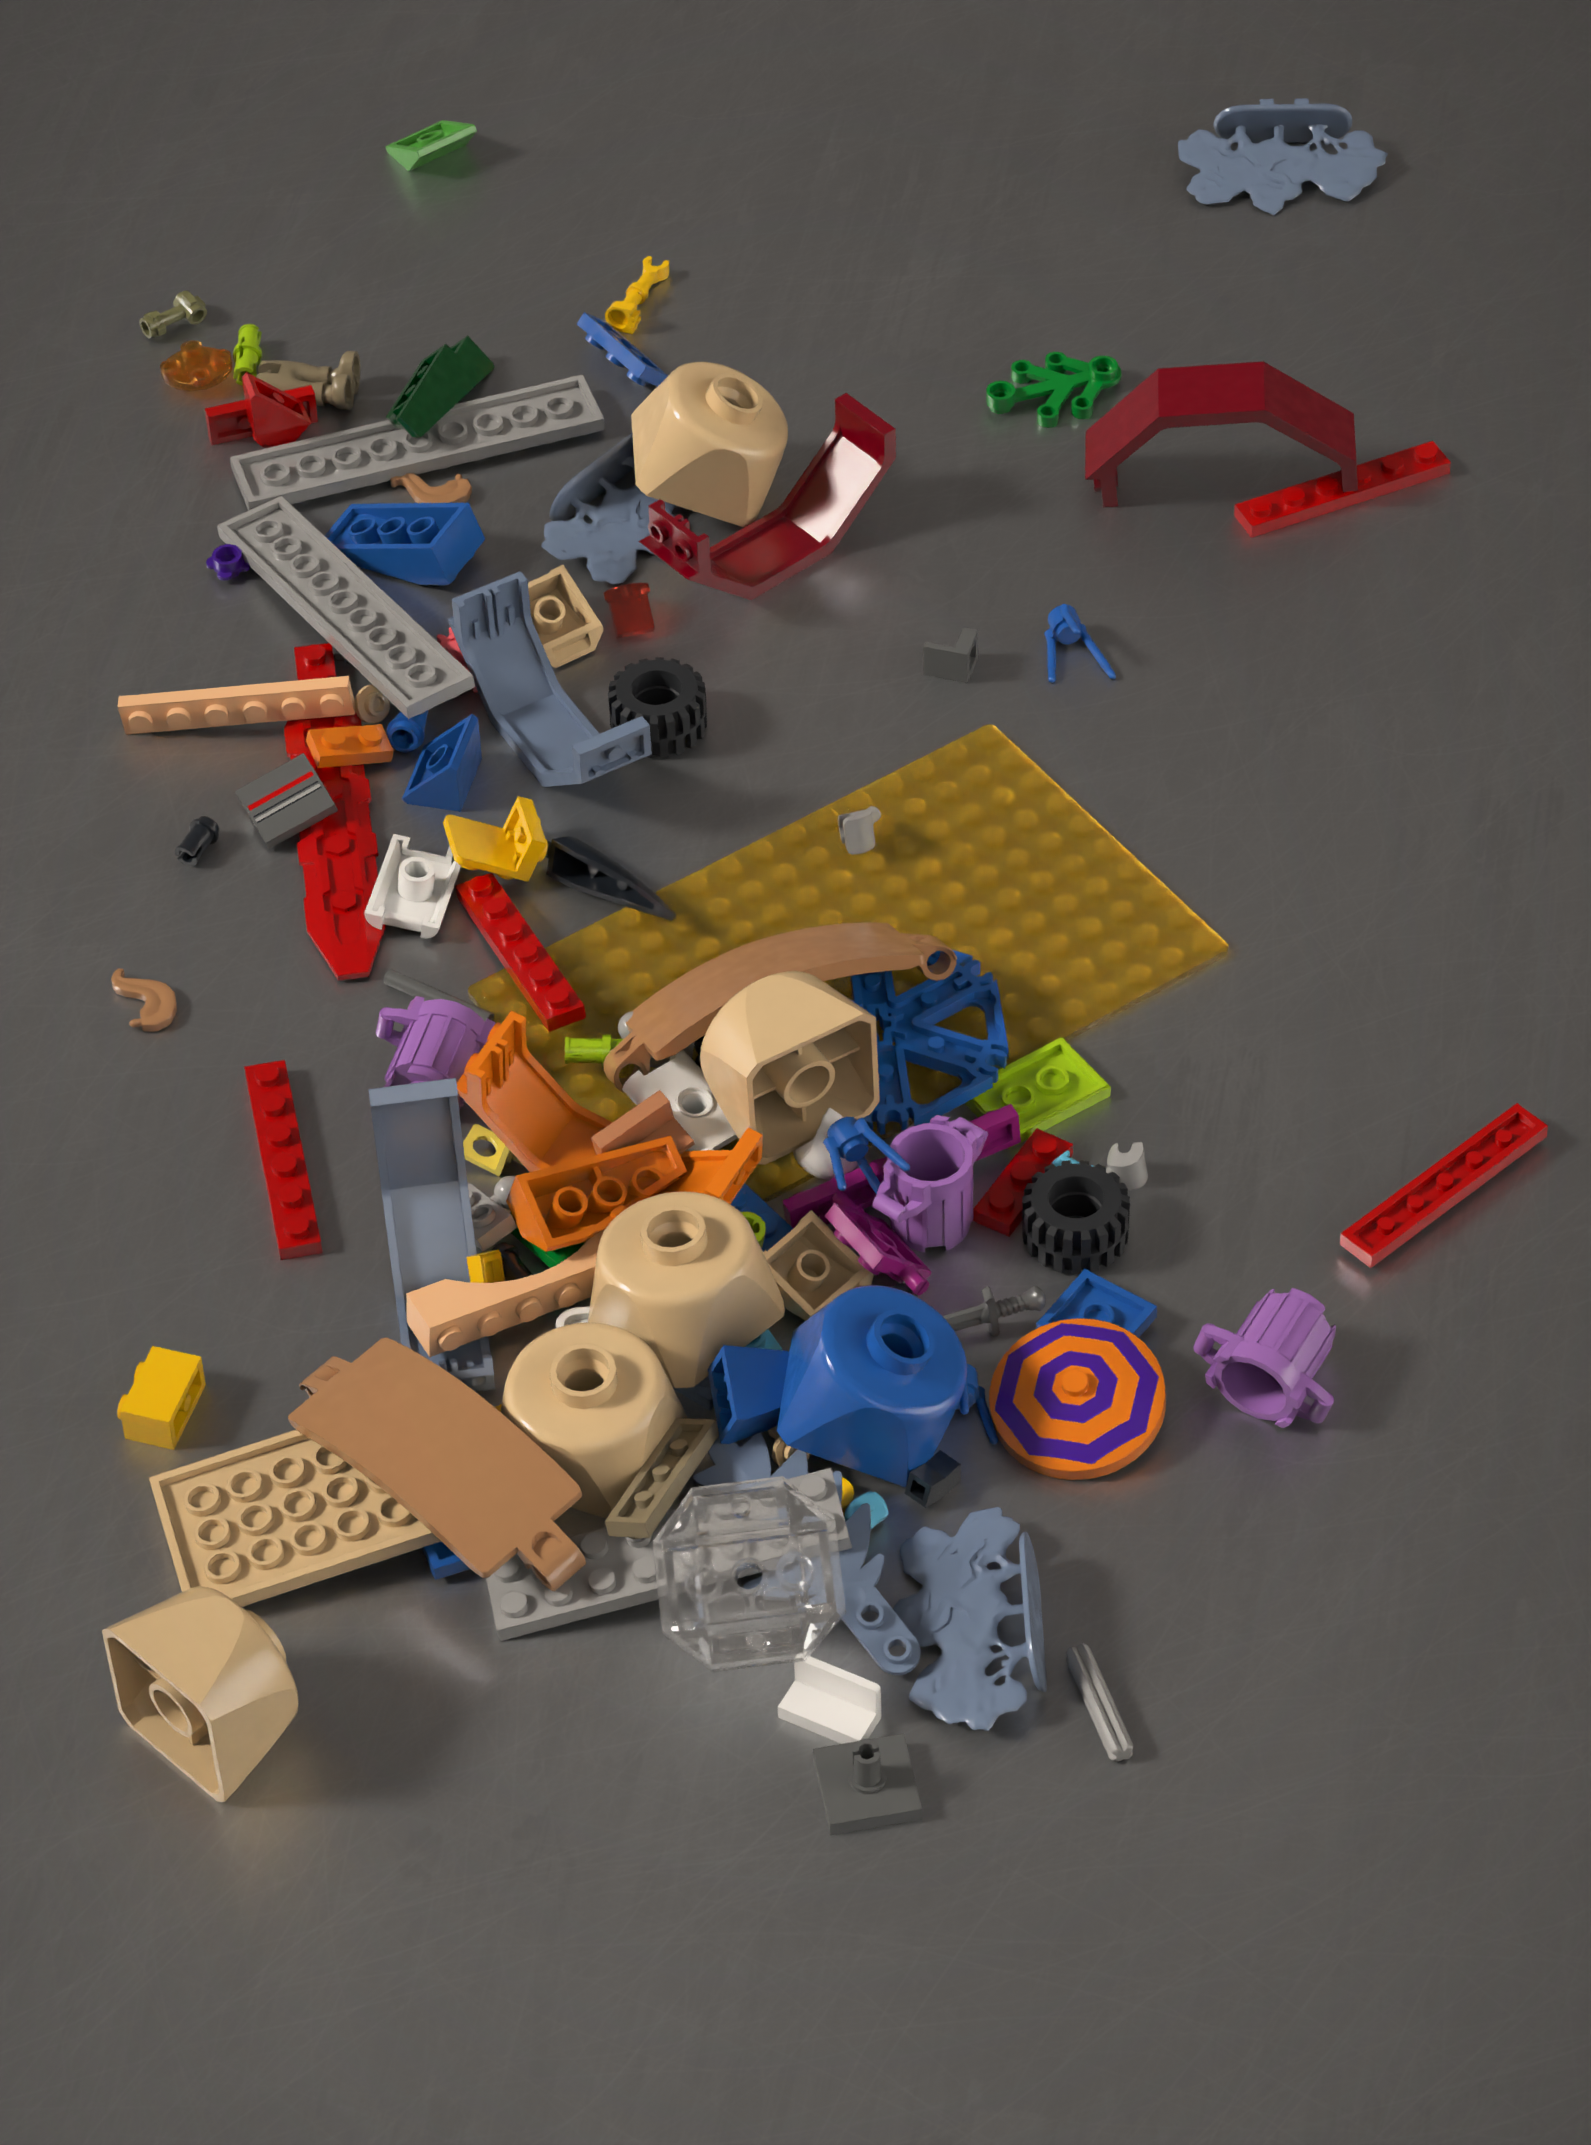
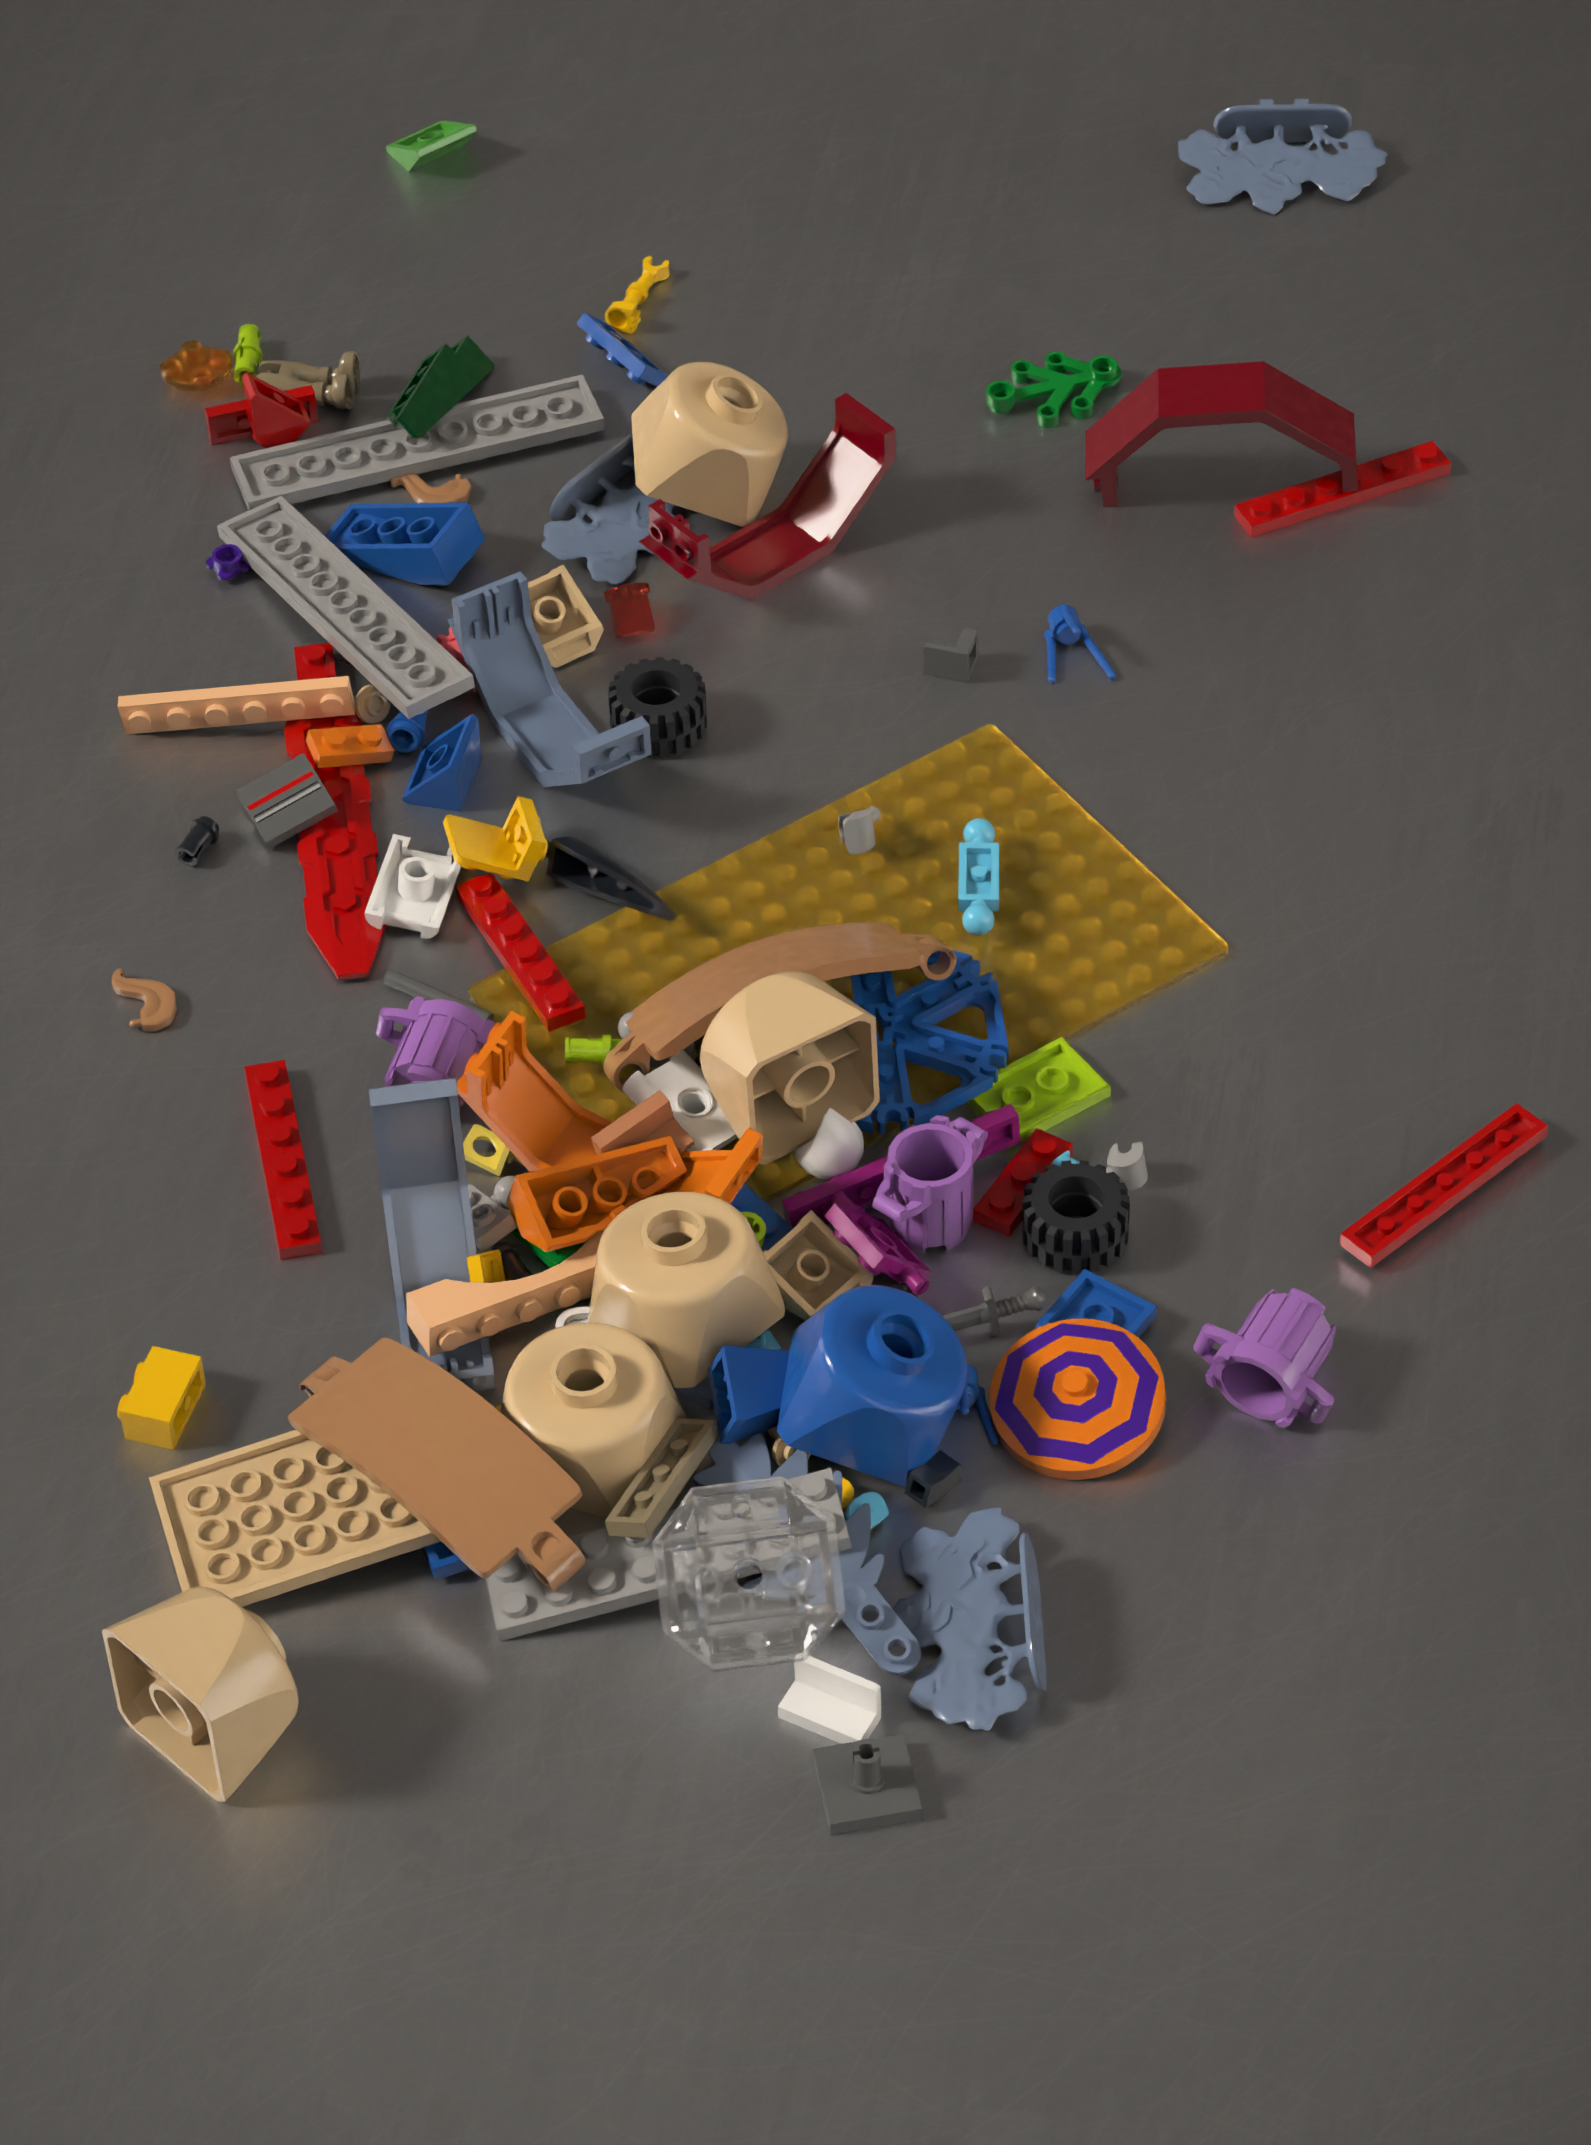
(185, 306): olive bar -> none
(849, 1140): blue plant -> none
(978, 877): none -> medium azure plate
(1099, 1702): light grey axle -> none

